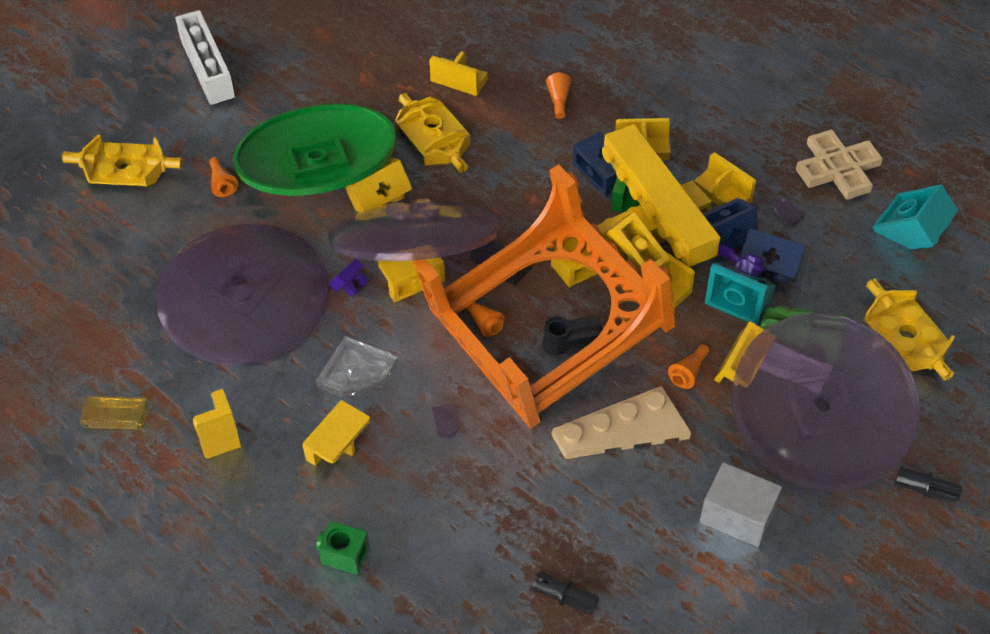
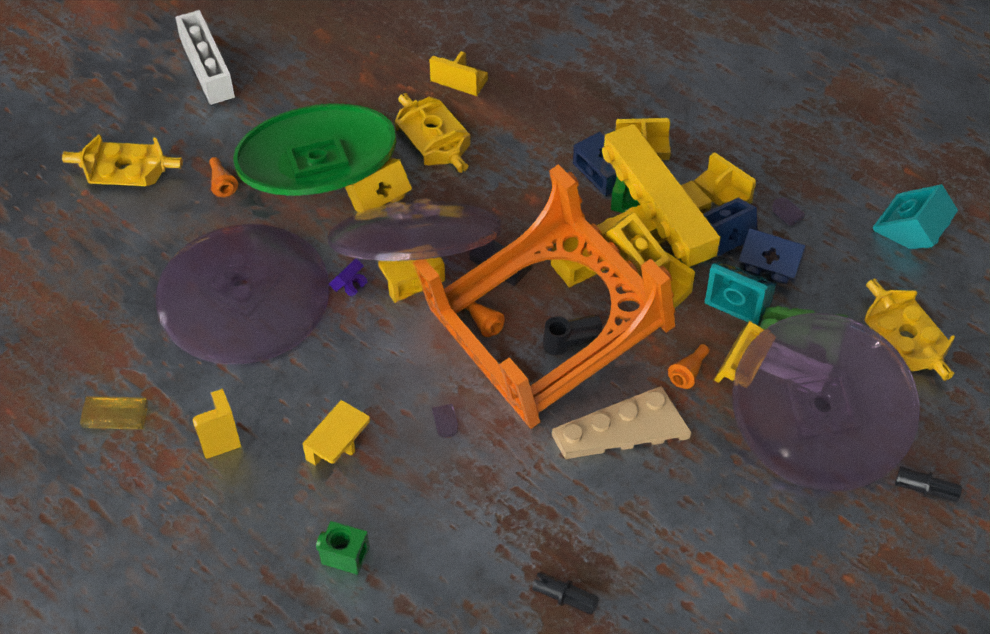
(356, 369): clear plate -> none
(558, 87): orange cone -> none
(740, 504): flat silver piece -> none
(750, 264): dark purple plate -> none
(839, 164): tan plate -> none

